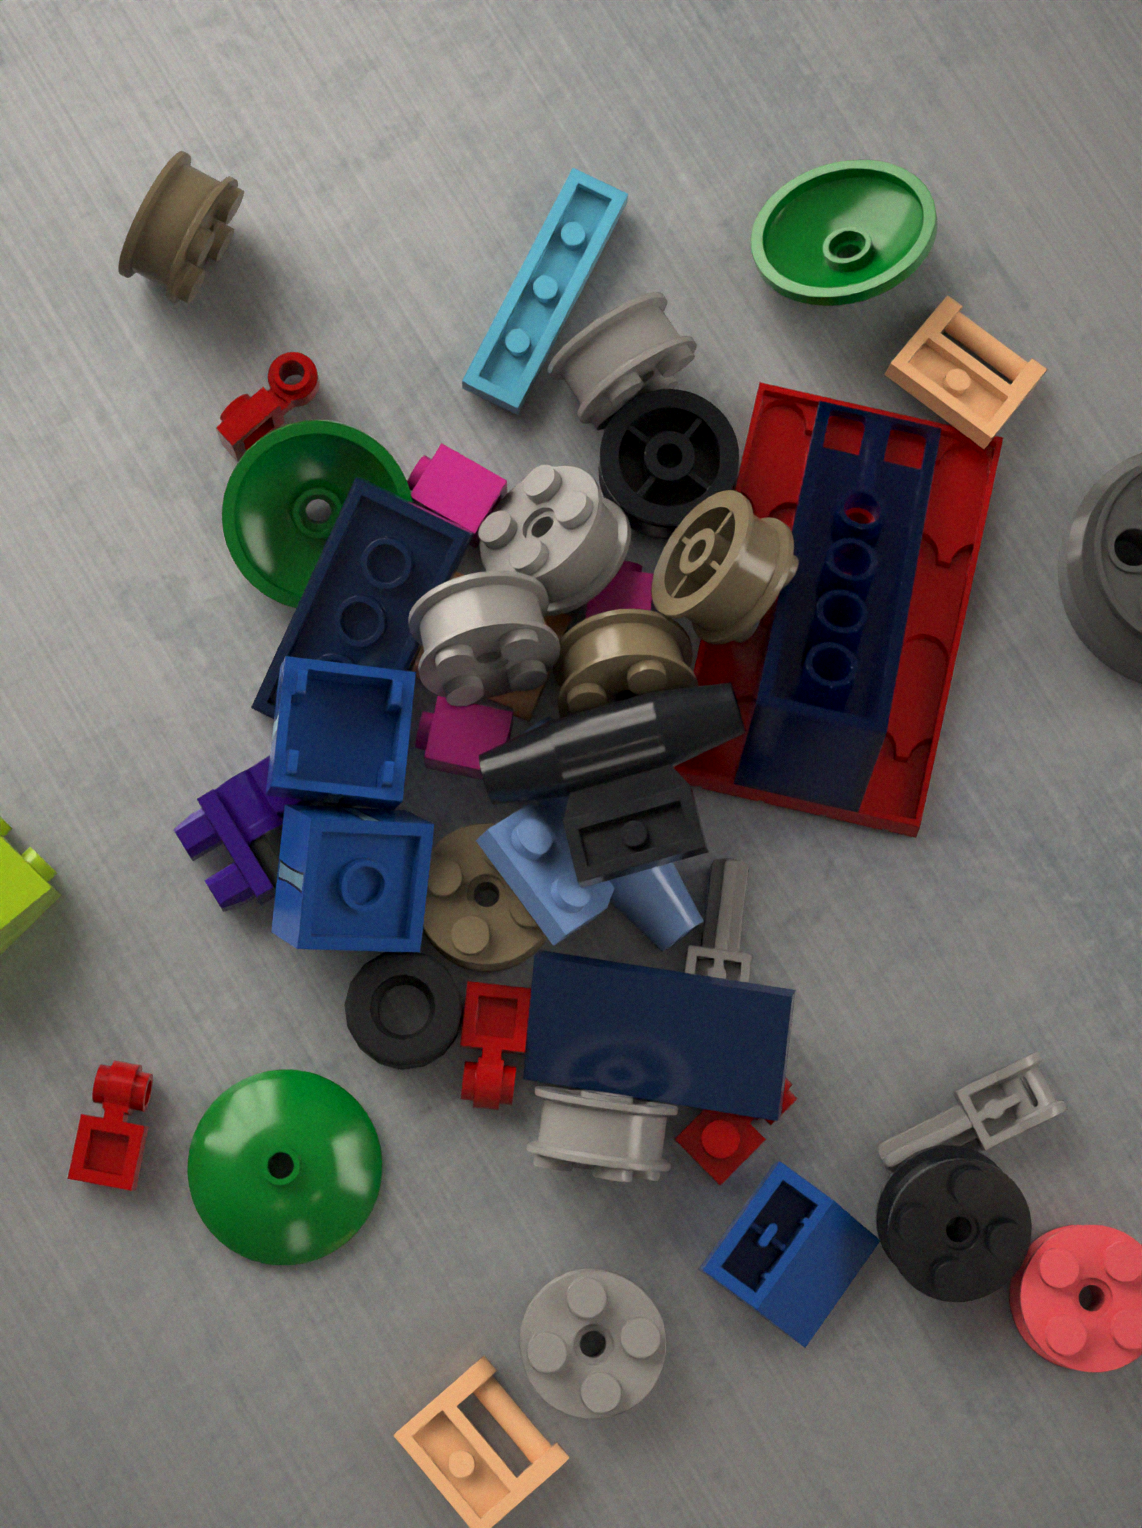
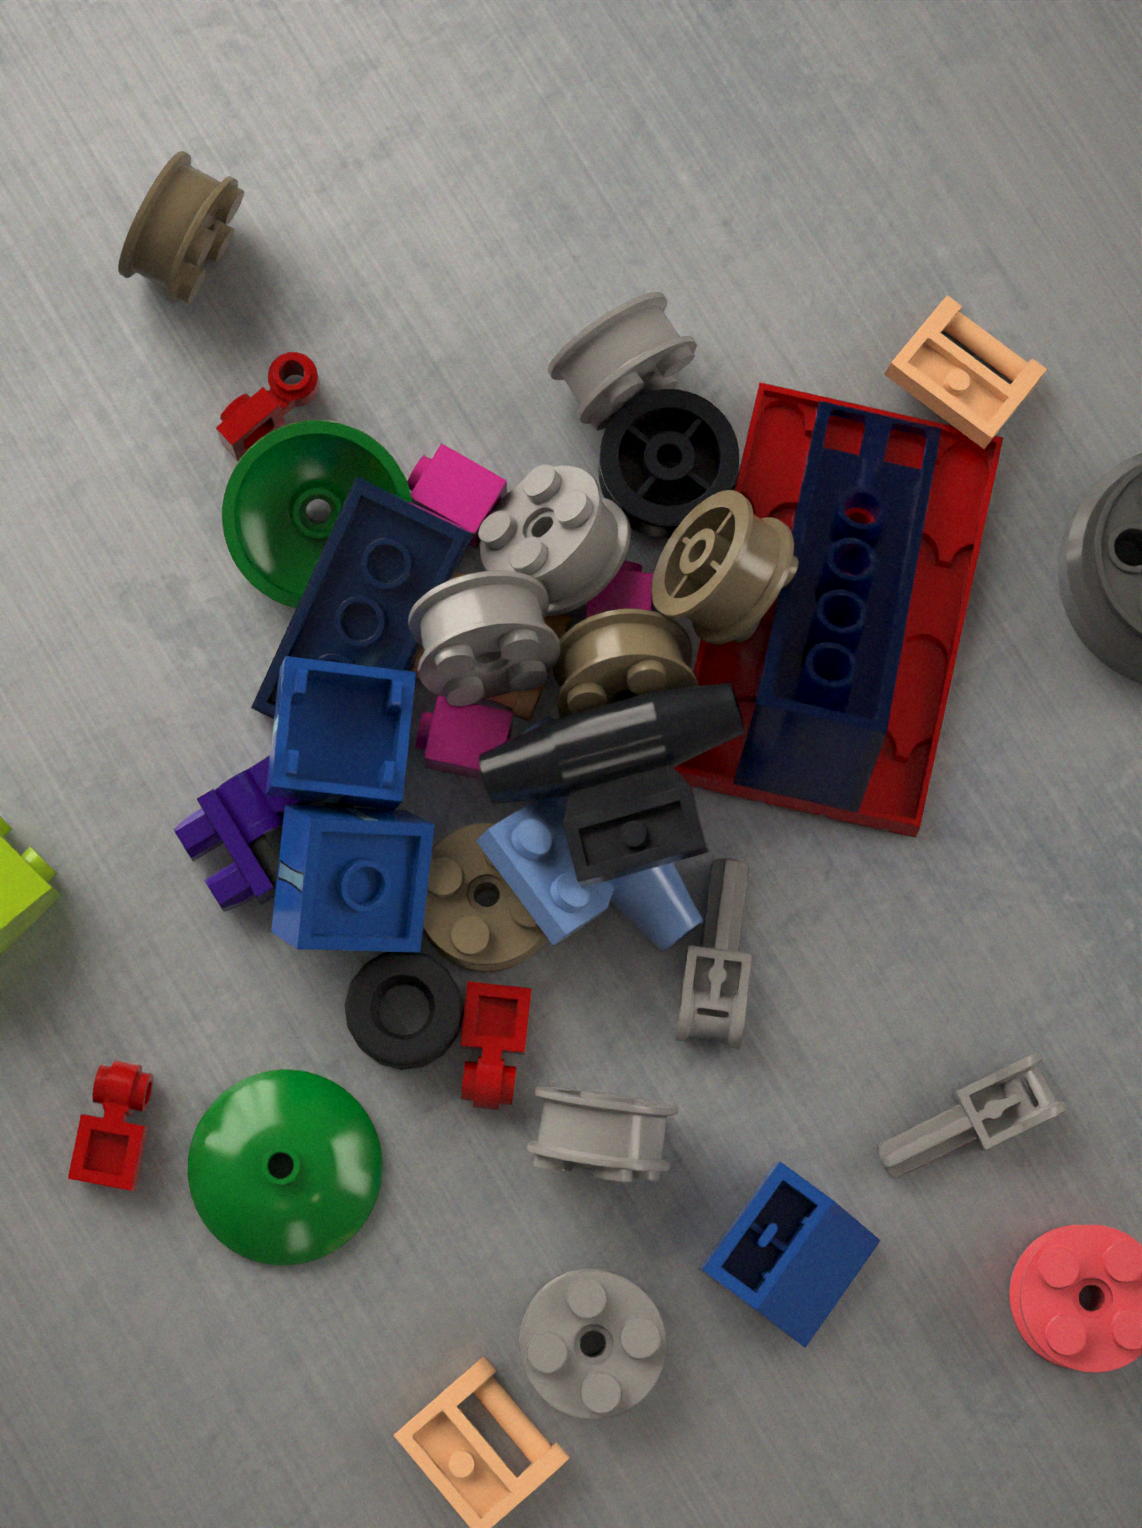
(545, 291): medium azure plate -> none
(658, 1034): dark blue tile -> none
(724, 1140): red plate -> none
(844, 232): green dish -> none
(974, 1252): black wheel -> none

